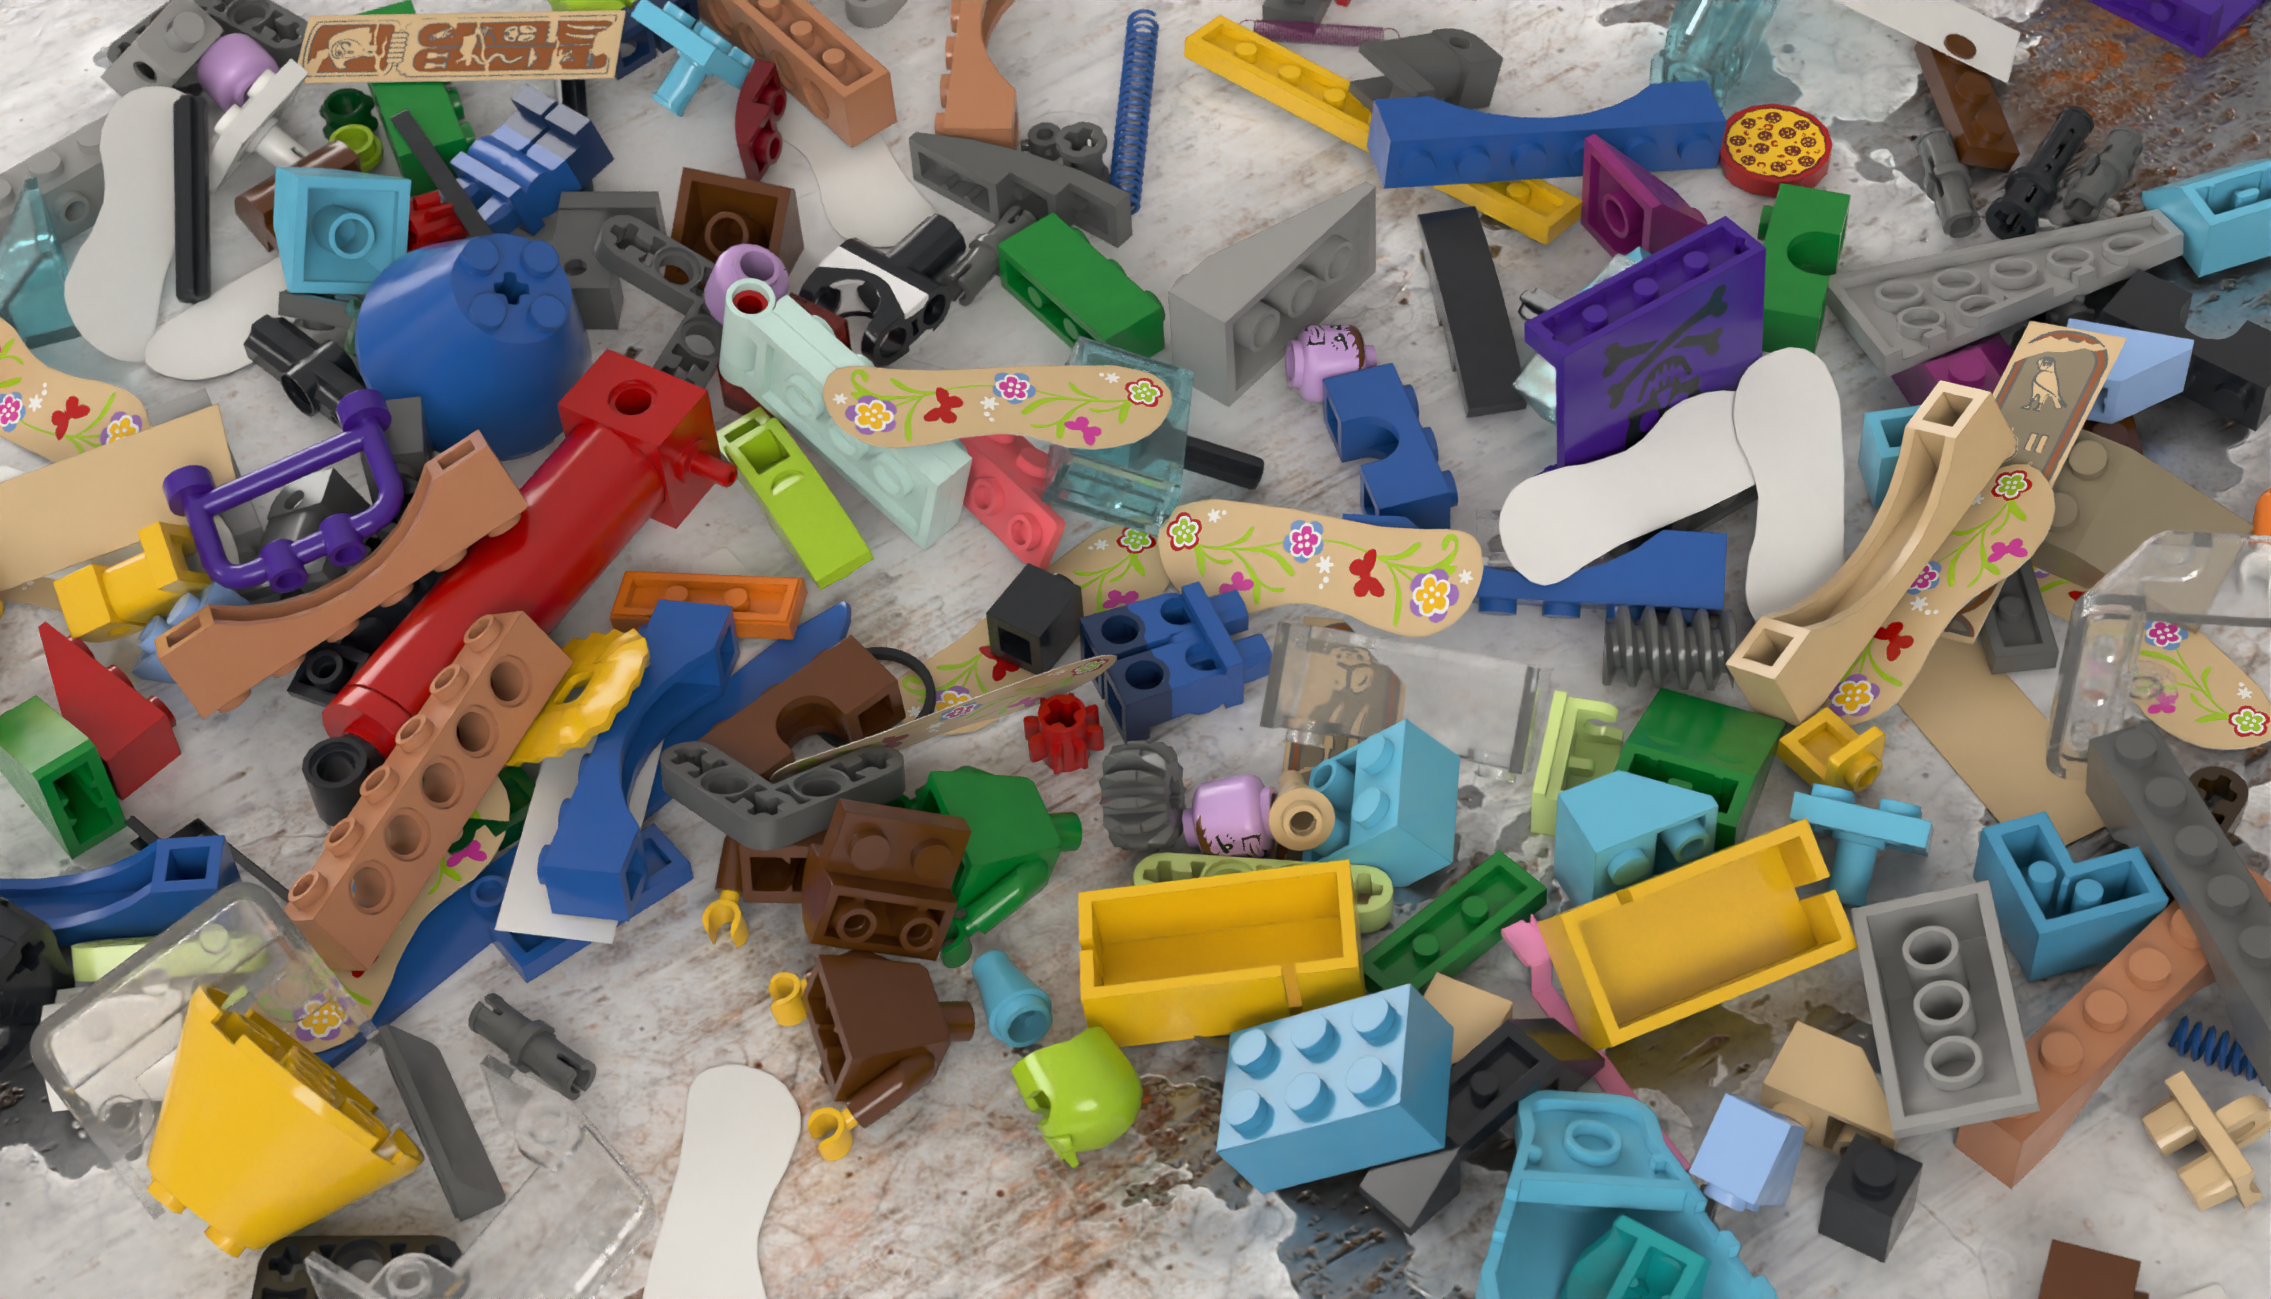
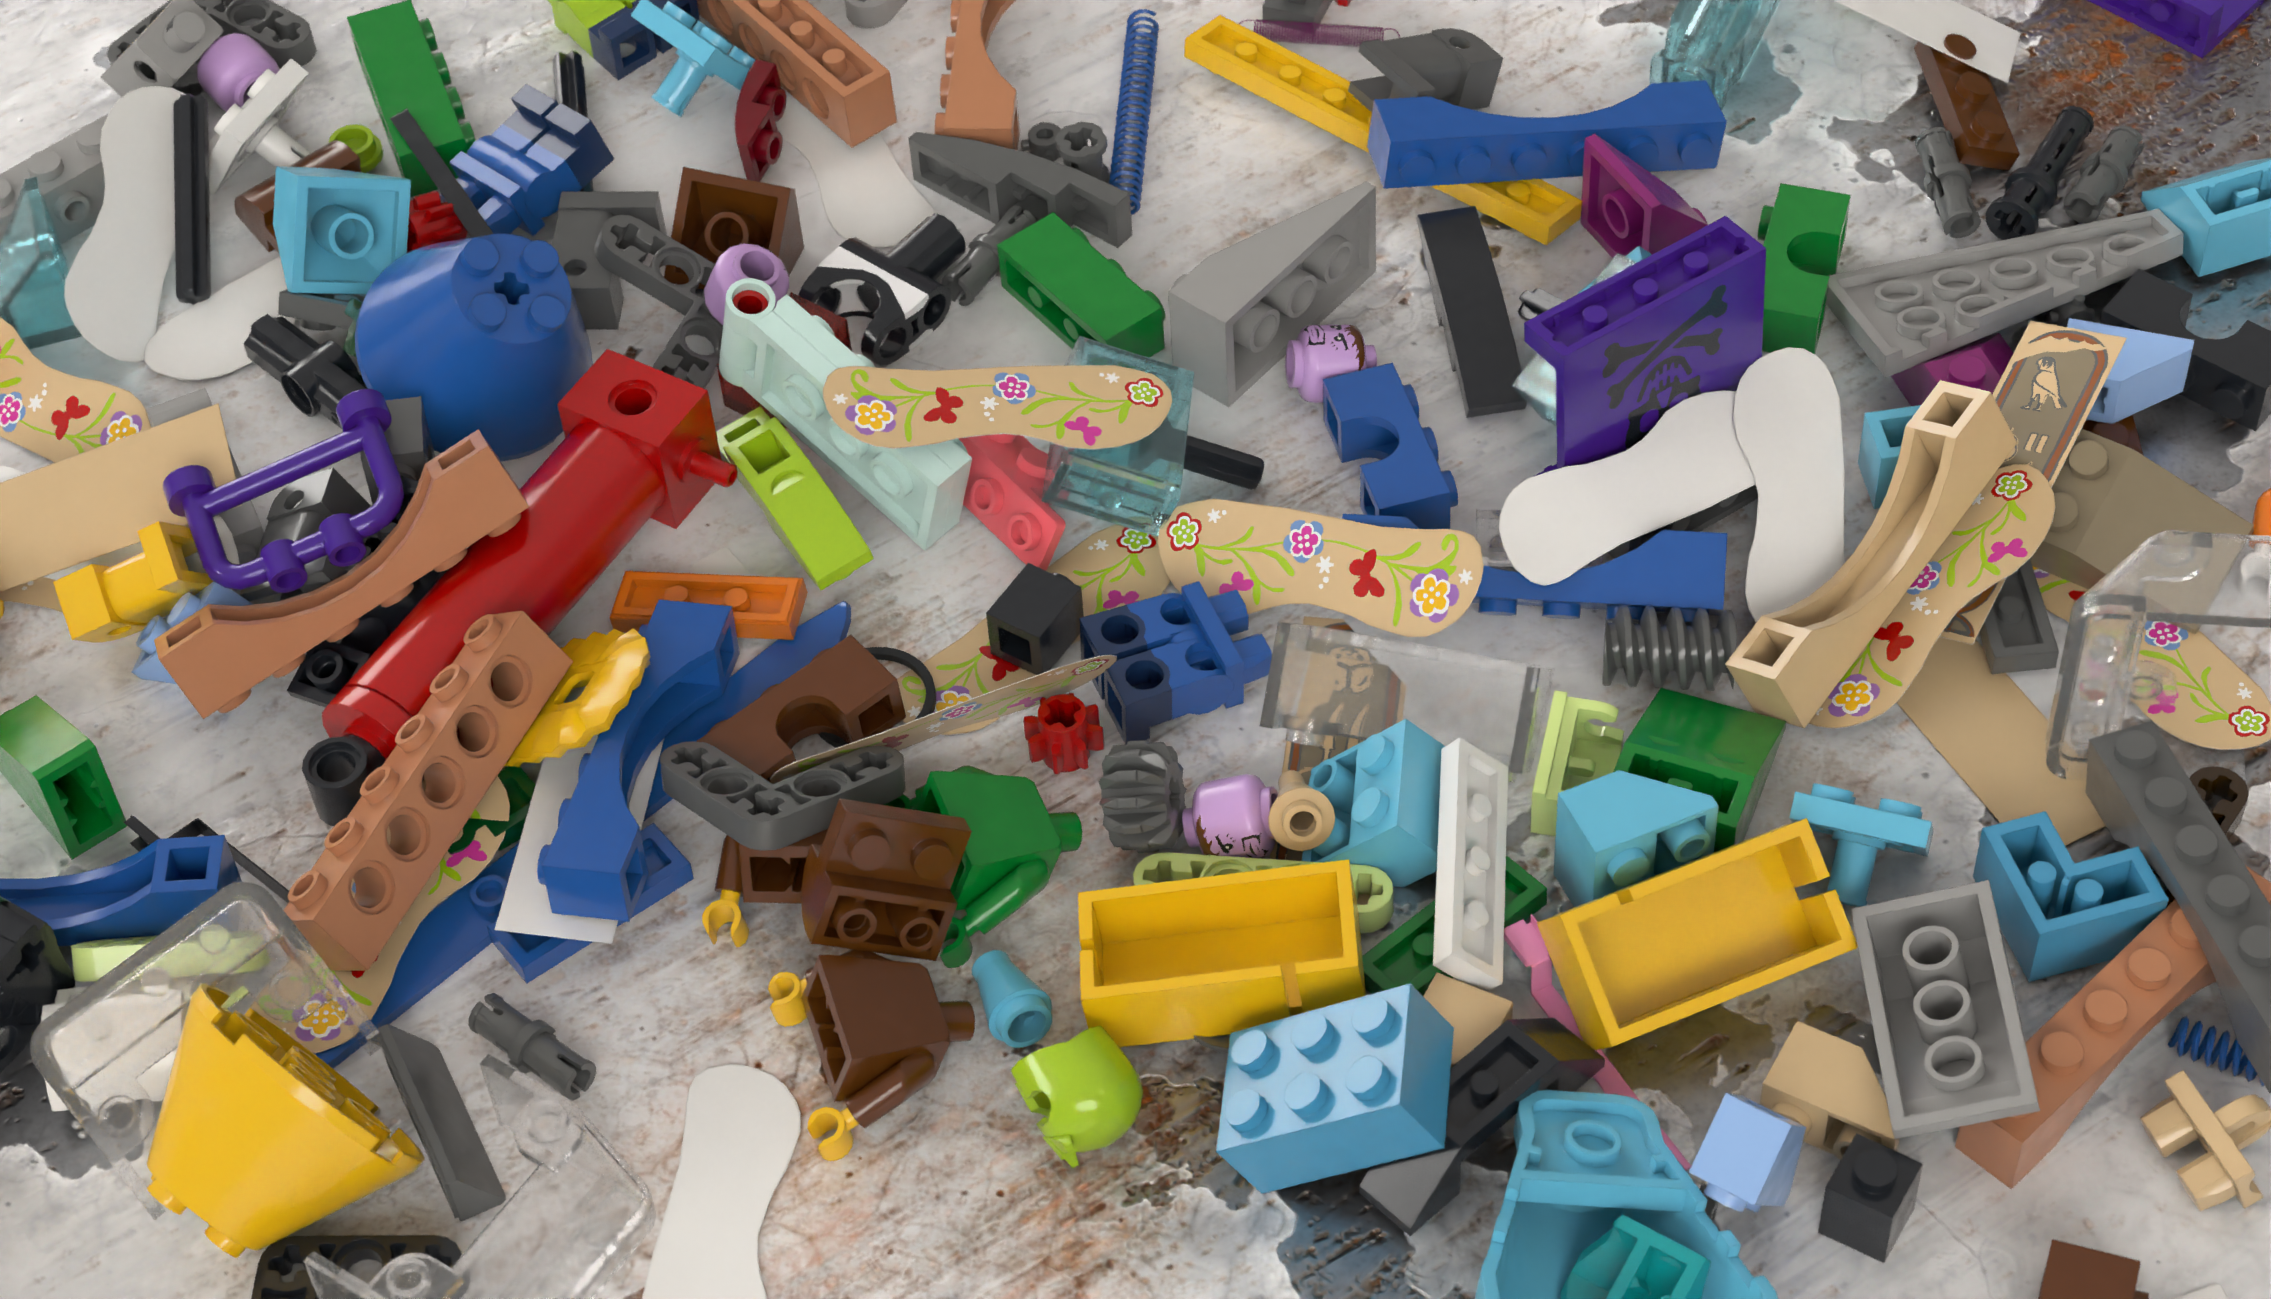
(101, 702): red slope -> none
(346, 108): dark green plate -> none
(462, 46): sticker -> none
(1471, 866): none -> white plate
(1774, 147): tile -> none
(1832, 753): yellow bracket -> none

